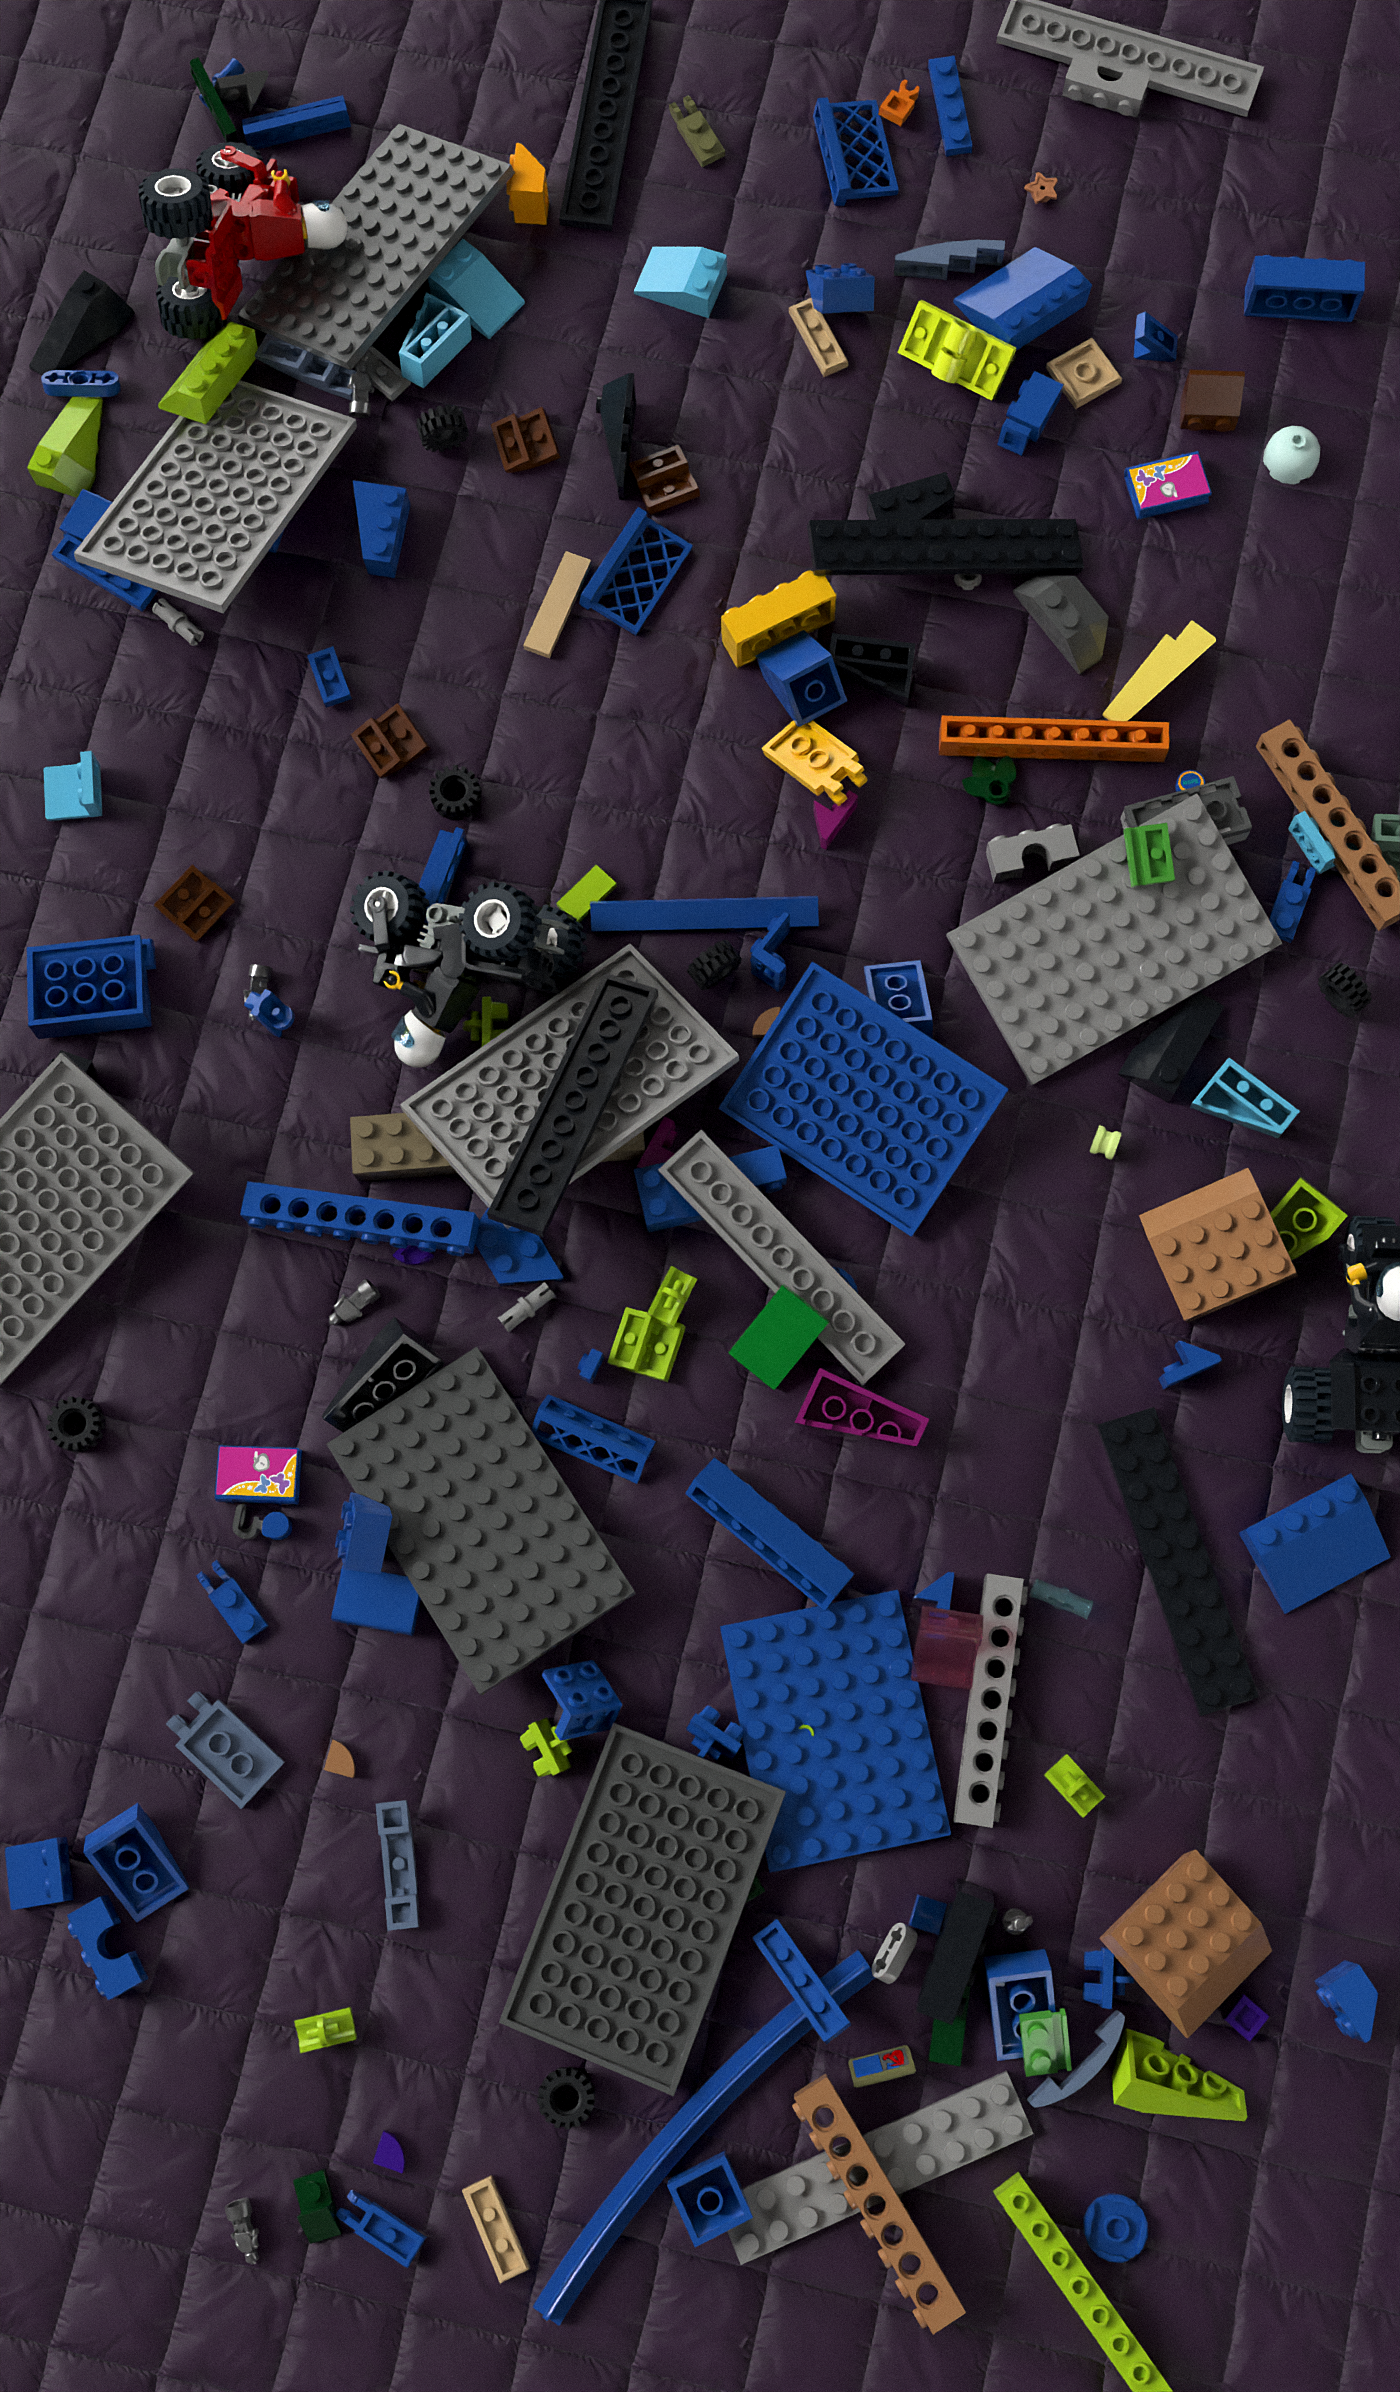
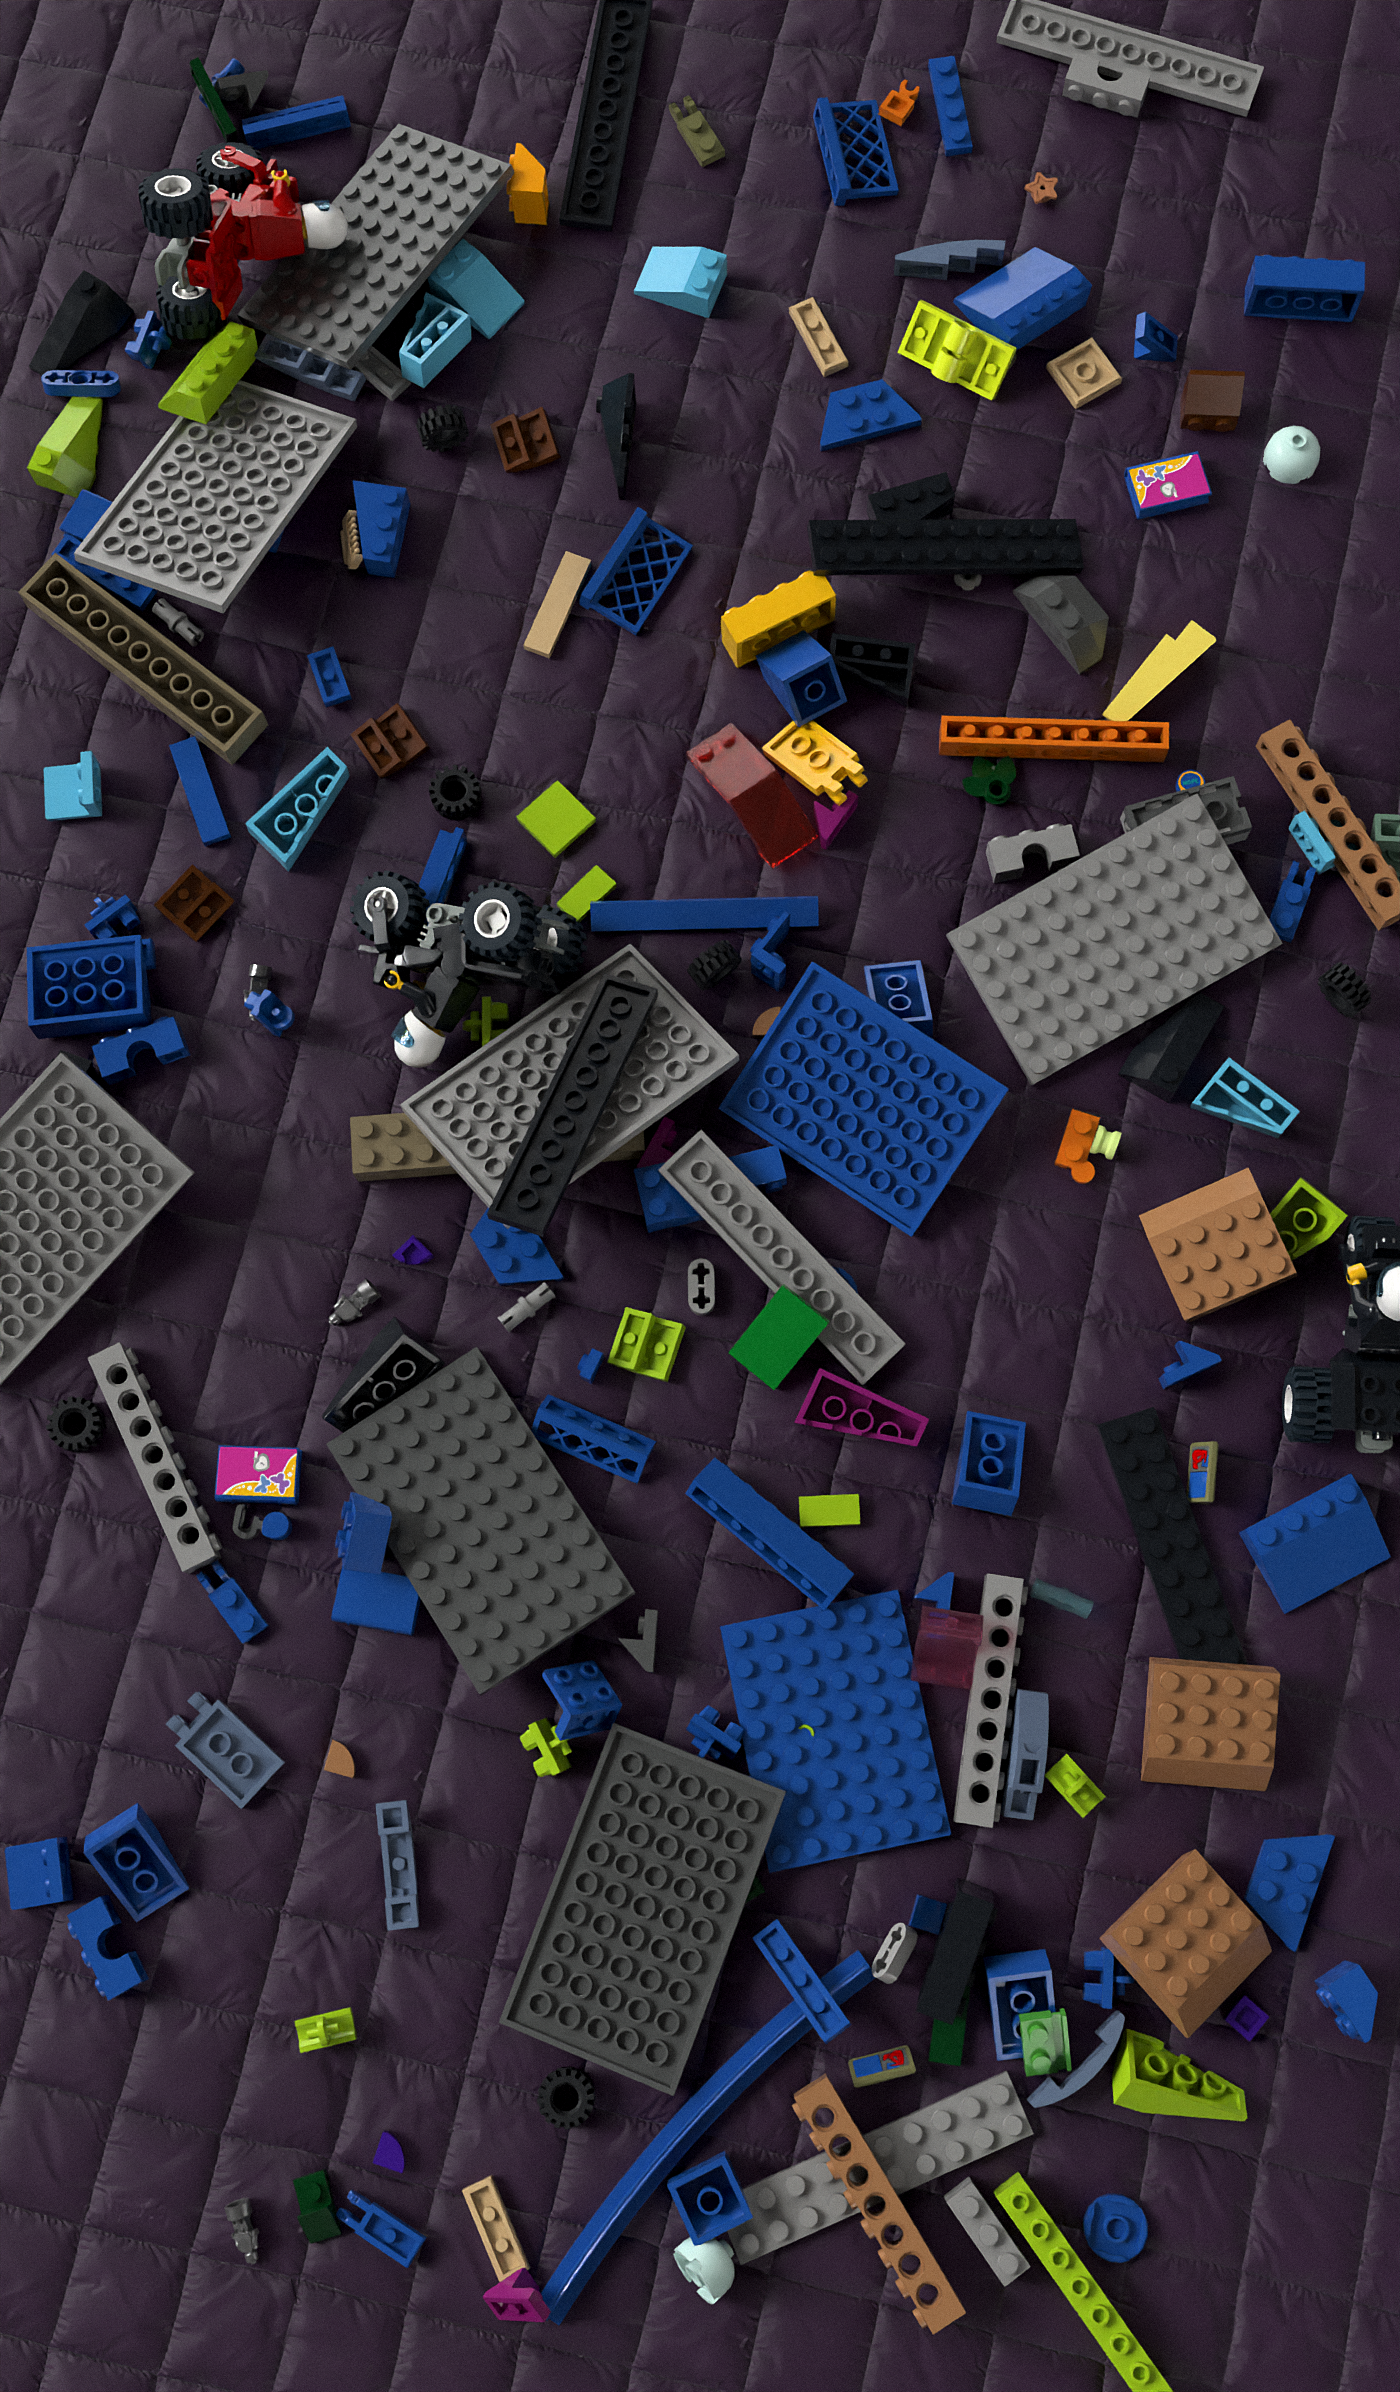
(106, 1366): none -> light grey brick
(109, 915): none -> blue hips
(117, 1054): none -> blue arch
(144, 659): none -> dark tan brick
(149, 341): none -> blue hips
(200, 791): none -> blue tile
(261, 1197): blue brick -> none
(296, 810): none -> medium azure wedge
(349, 541): none -> tan piece
(361, 385): flat silver piece -> none
(517, 2299): none -> magenta slope
(556, 819): none -> lime tile
(645, 1650): none -> dark grey slope
(664, 479): reddish brown slope -> none
(671, 1296): lime hips -> none
(694, 1287): none -> light grey beam
(707, 2266): none -> light aqua cylinder
(754, 794): none -> clear red windscreen
(829, 1510): none -> lime tile
(841, 288): blue slope -> none
(864, 414): none -> blue wing
(986, 2231): none -> light grey brick
(989, 1463): none -> blue slope
(1014, 436): blue plate -> none
(1015, 1921): flat silver piece -> none
(1027, 1754): none -> sand blue slope
(1036, 403): blue brick -> none
(1077, 1145): none -> orange hinge
(1149, 855): bright green plate -> none
(1202, 1472): none -> slope
(1210, 1724): none -> medium nougat slope
(1287, 1882): none -> blue wing

